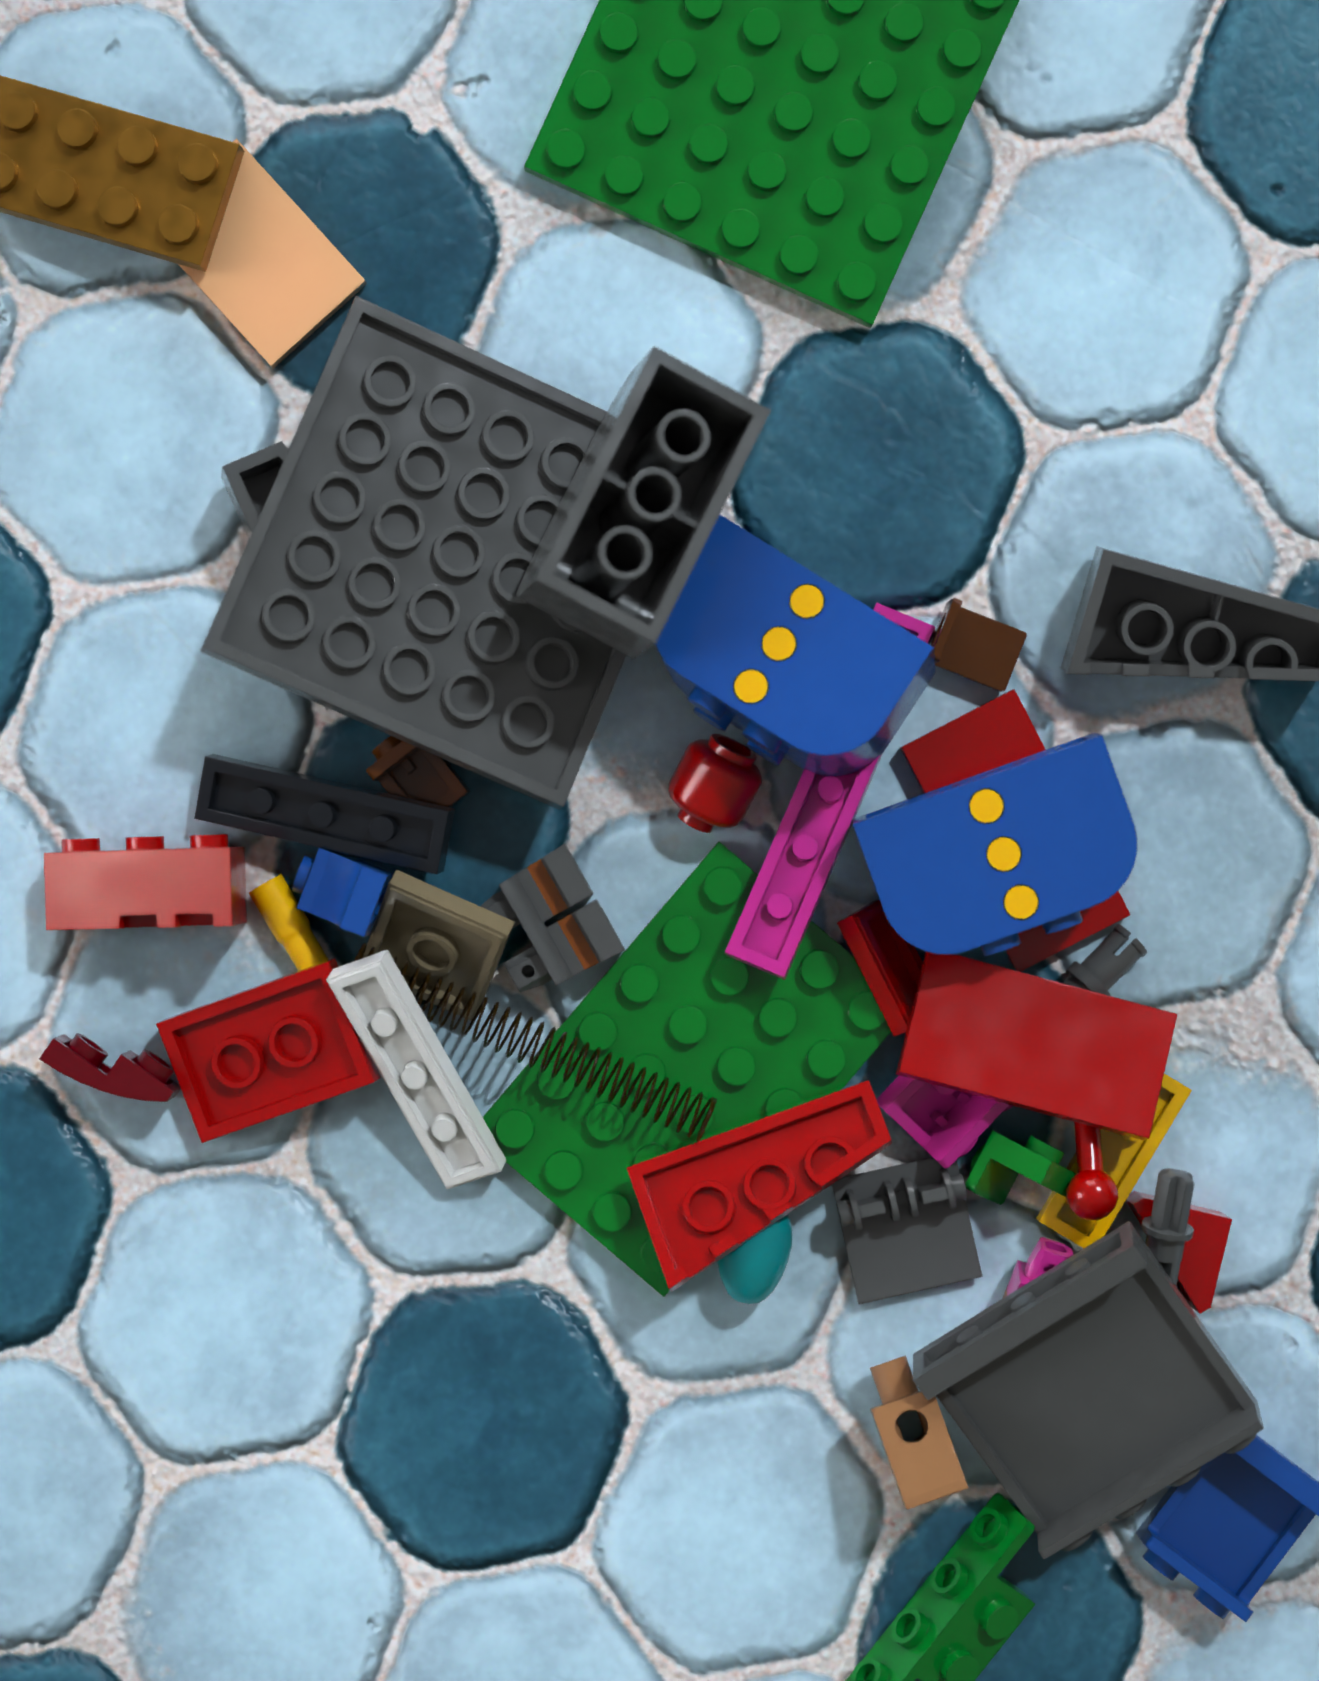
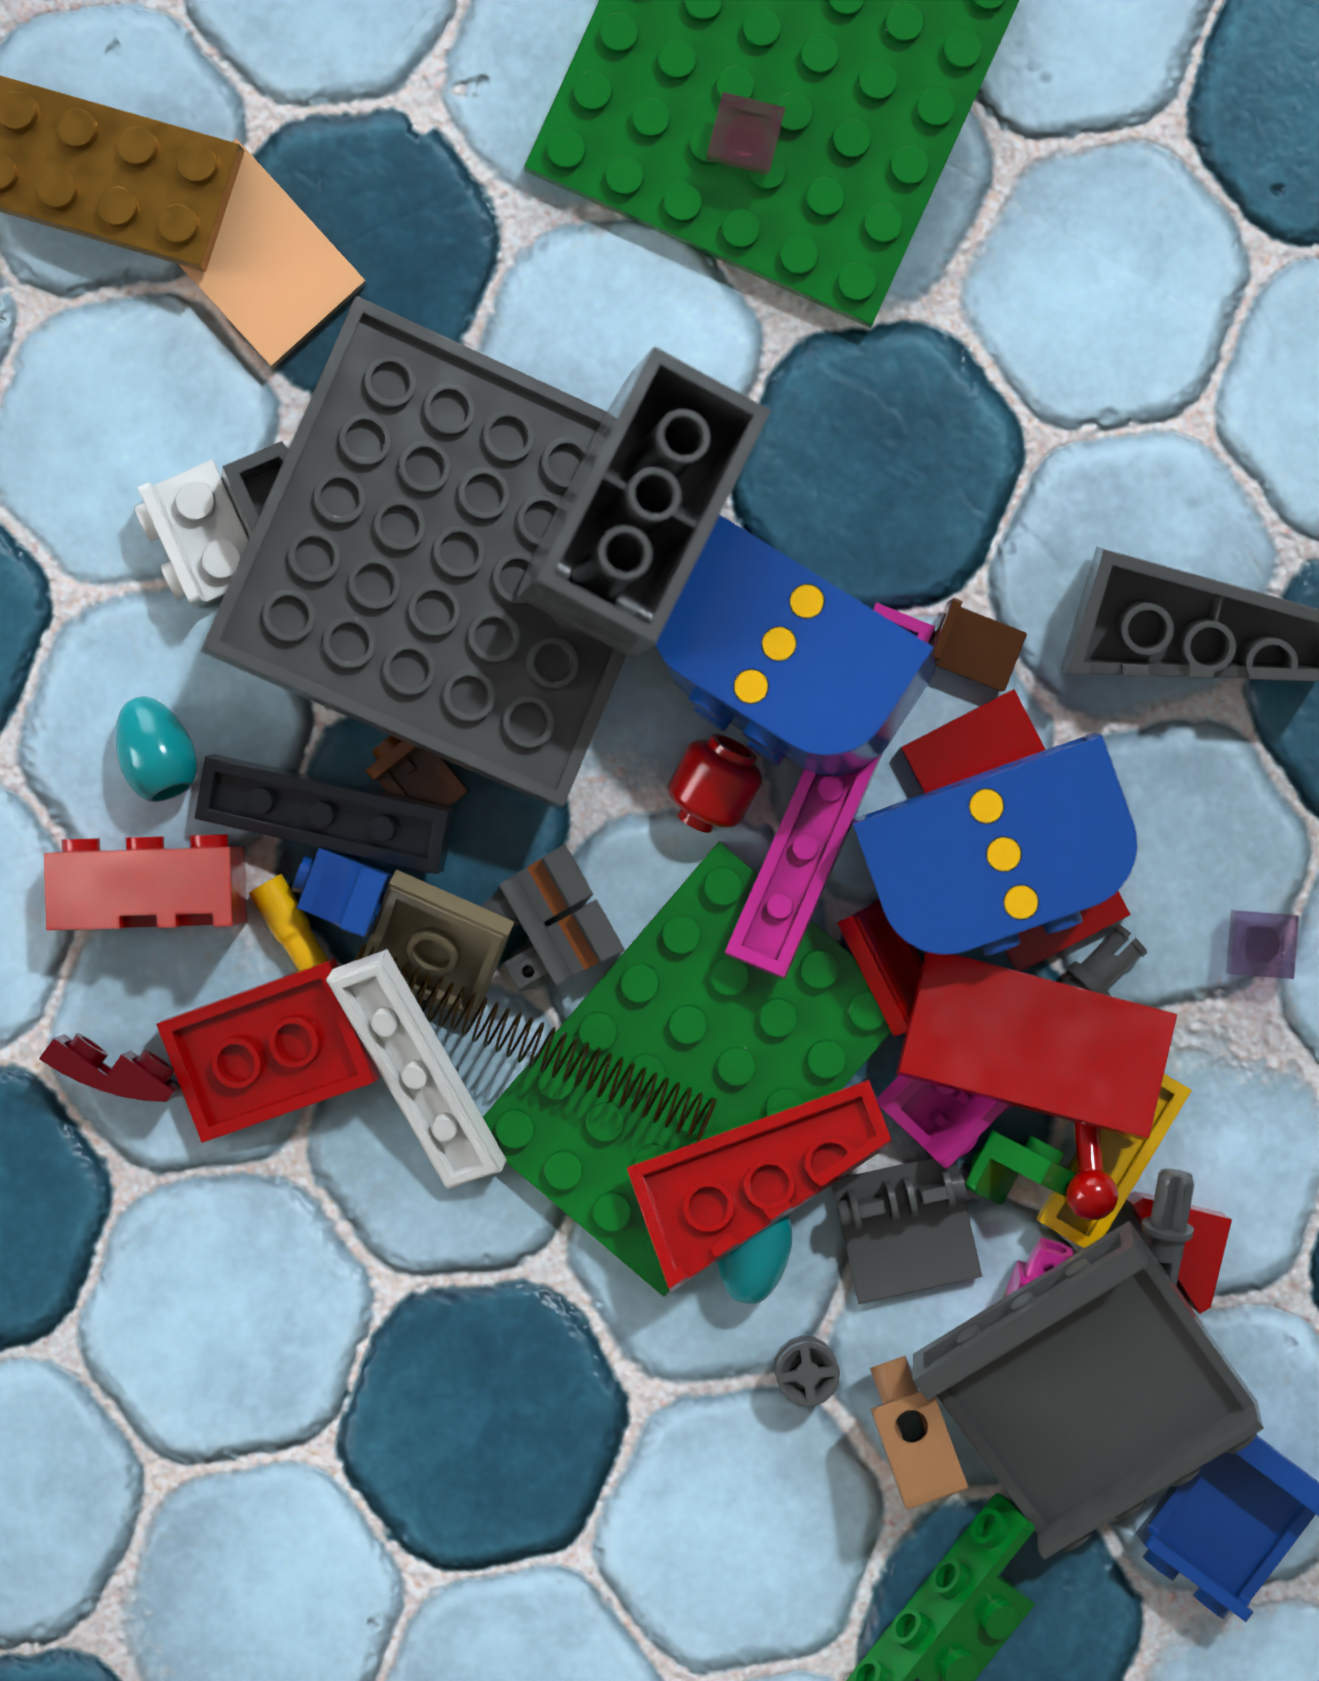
(154, 750): none -> teal animal
(197, 530): none -> white bracket
(745, 133): none -> clear pink plate
(807, 1383): none -> dark grey wheel
(1262, 944): none -> clear purple plate

